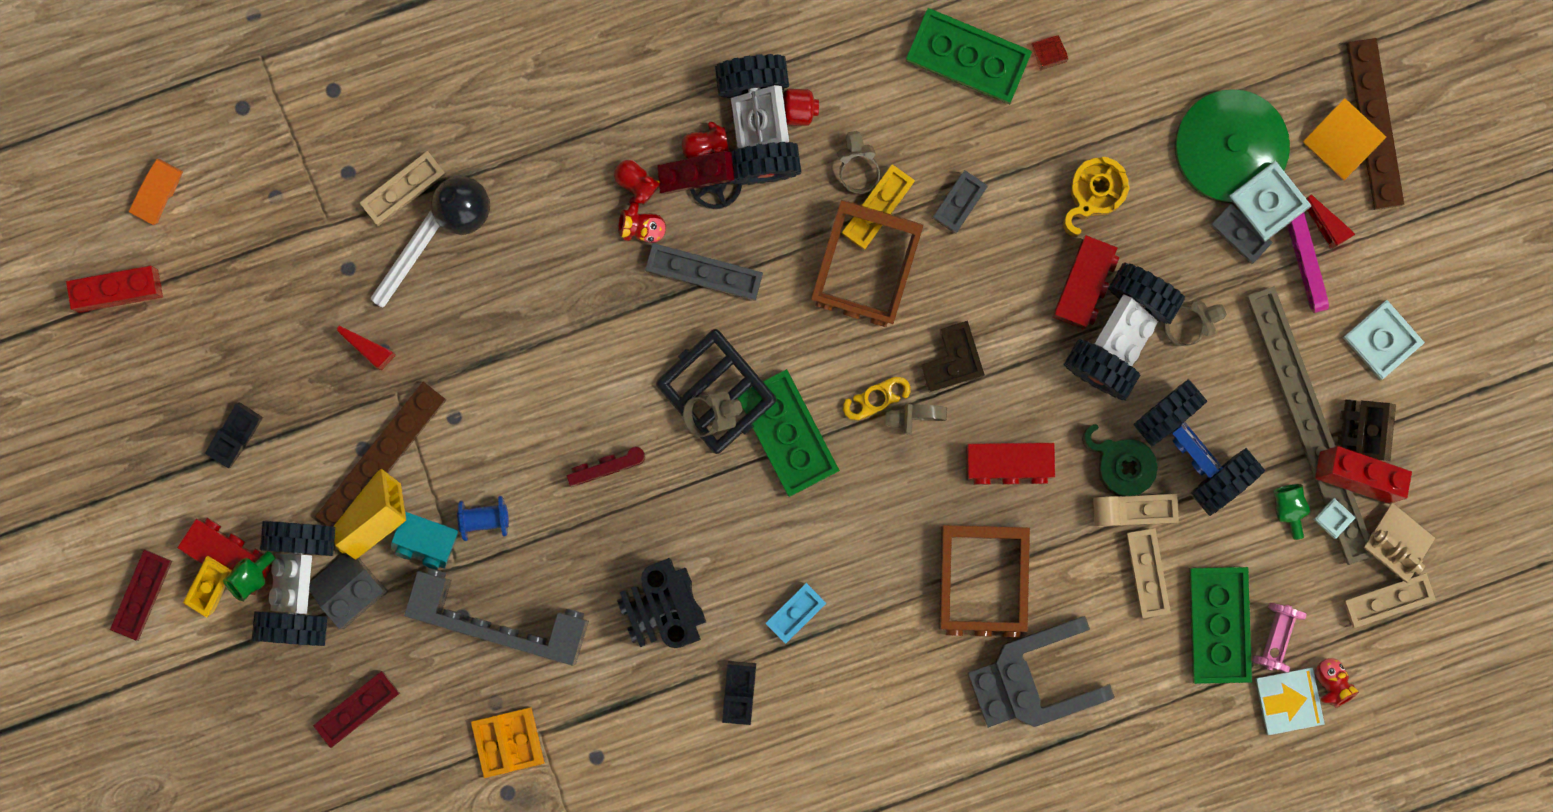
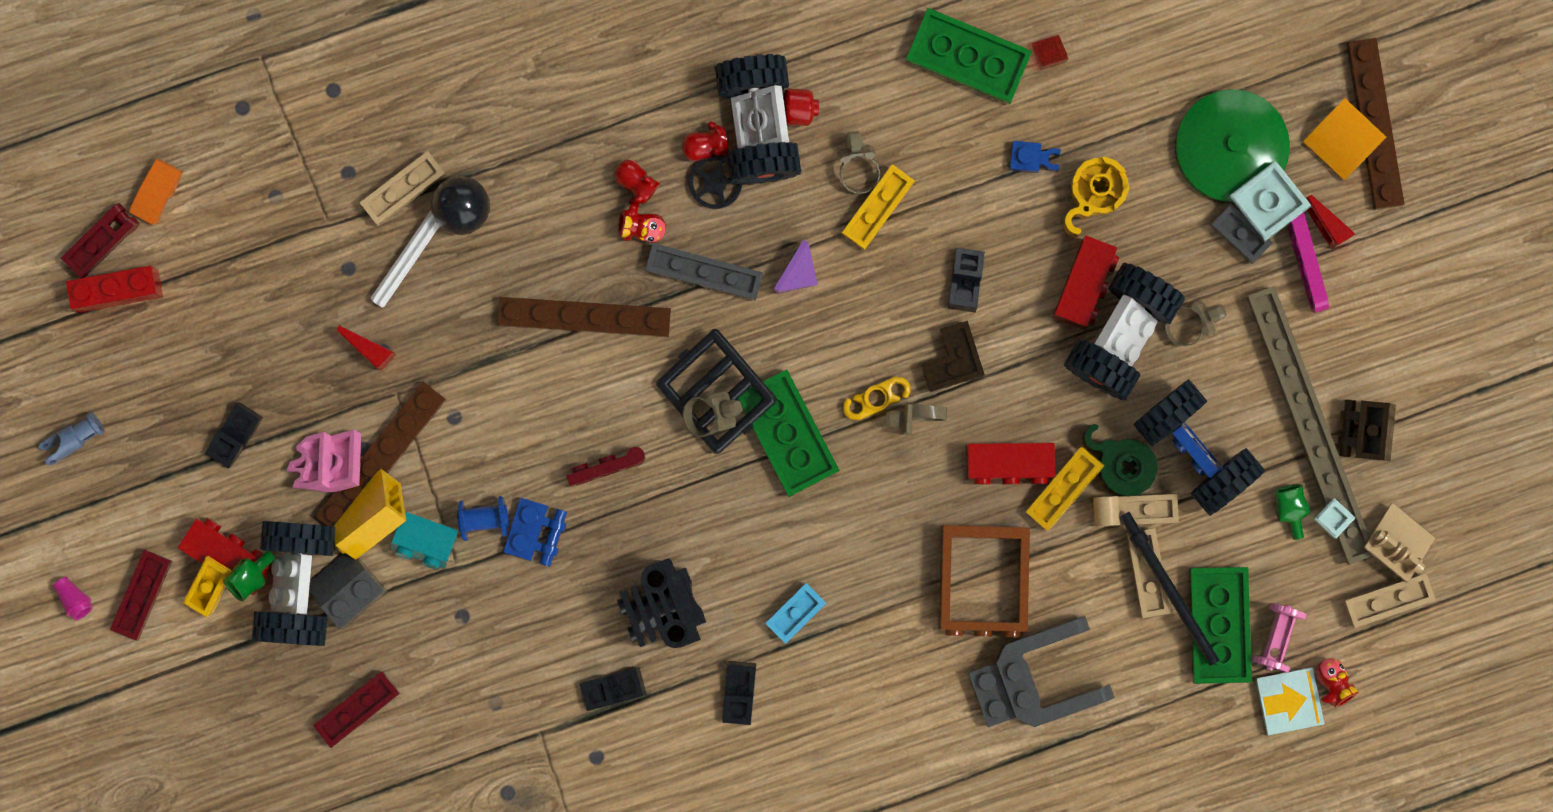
(72, 438): none -> sand blue piece
(73, 600): none -> dark pink cone
(99, 241): none -> dark red plate
(328, 462): none -> bright pink plate
(428, 601): dark grey plate -> none
(507, 742): light orange slope -> none
(527, 528): none -> blue plate
(584, 317): none -> reddish brown plate
(613, 689): none -> black slope
(695, 172): dark red plate -> none
(799, 272): none -> medium lavender slope
(852, 308): dark orange window -> none
(960, 201): dark grey plate -> none
(966, 280): none -> black slope
(1028, 157): none -> blue plate
(1065, 488): none -> yellow plate
(1140, 540): none -> black bar
(1363, 475): red brick -> none
(1383, 340): light aqua tile -> none

